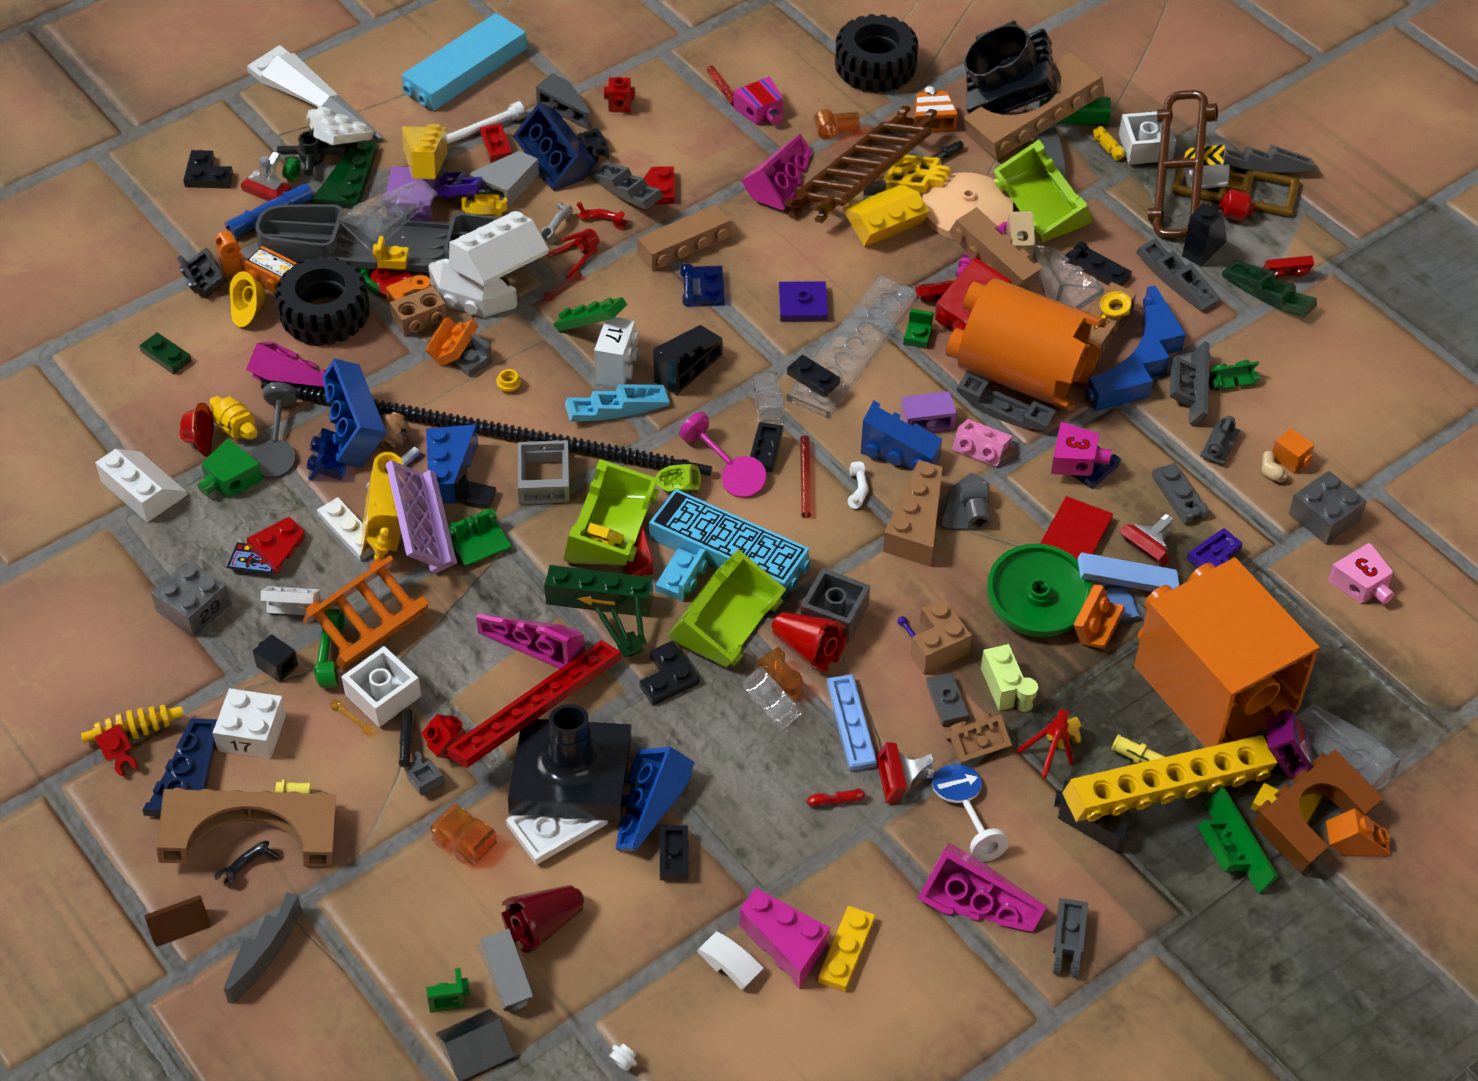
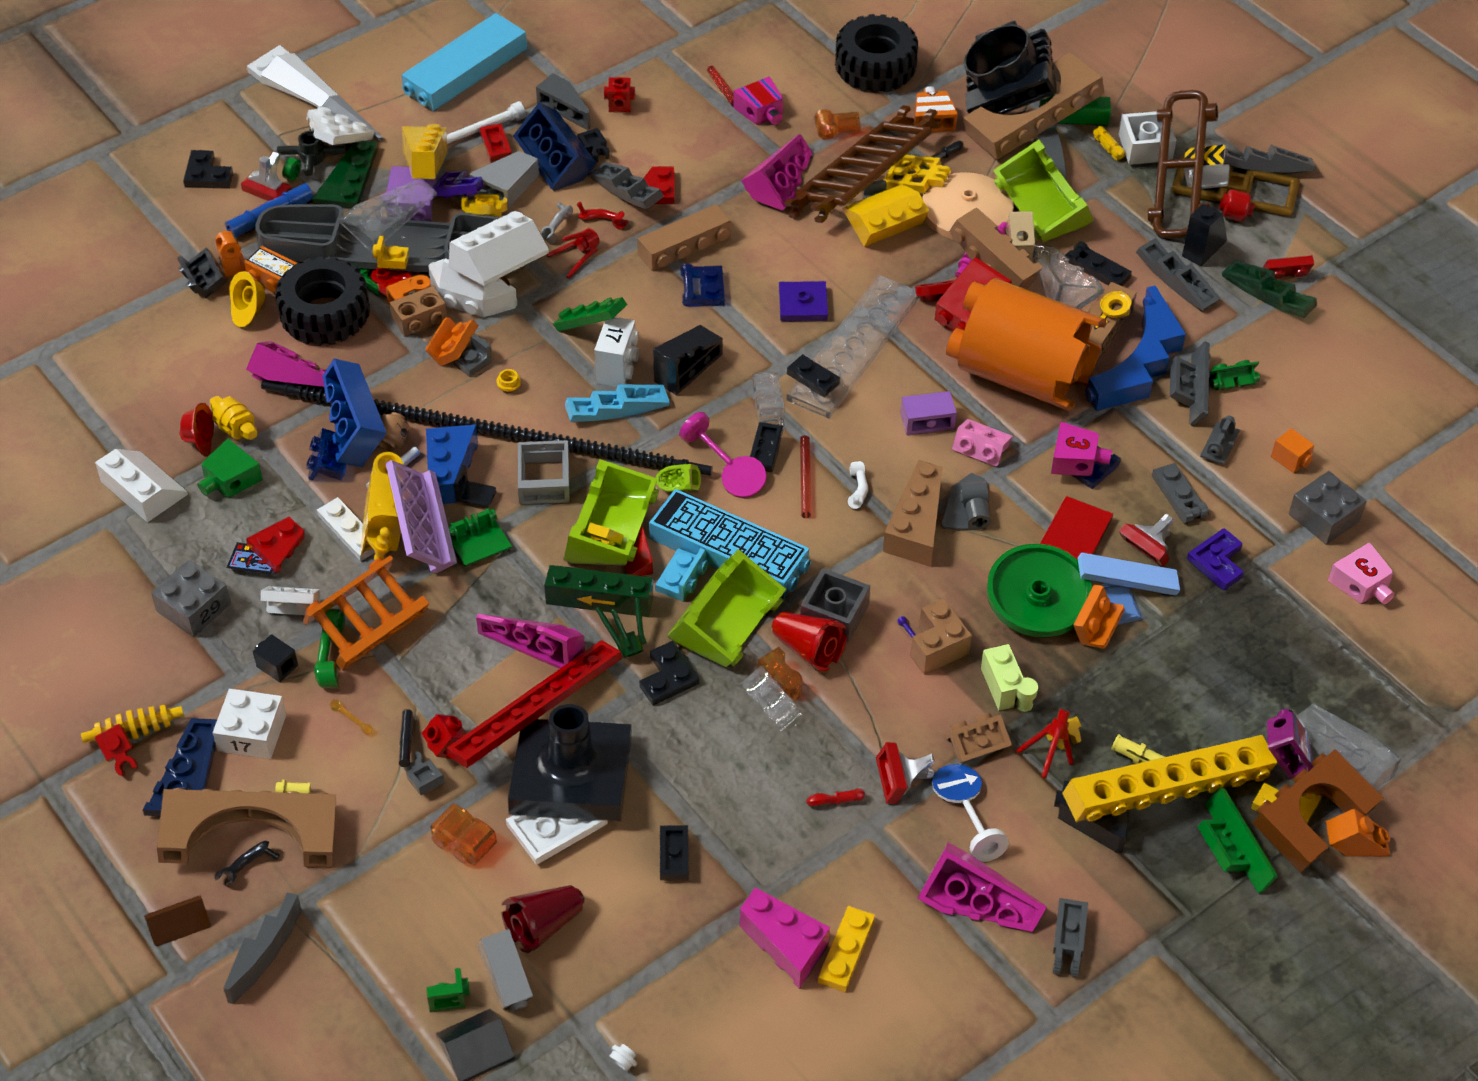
(165, 353): dark green plate -> none
(276, 455): dark grey piece -> none
(381, 686): white brick -> none
(548, 296): clear red hinge -> none
(655, 782): blue wedge -> none
(727, 955): white slope -> none
(851, 723): light blue tile -> none
(897, 441): blue wedge -> none
(919, 328): green bracket -> none
(947, 699): dark grey plate -> none
(1003, 407): dark grey slope -> none
(1223, 653): orange brick -> none
(1271, 469): tan arm -> none

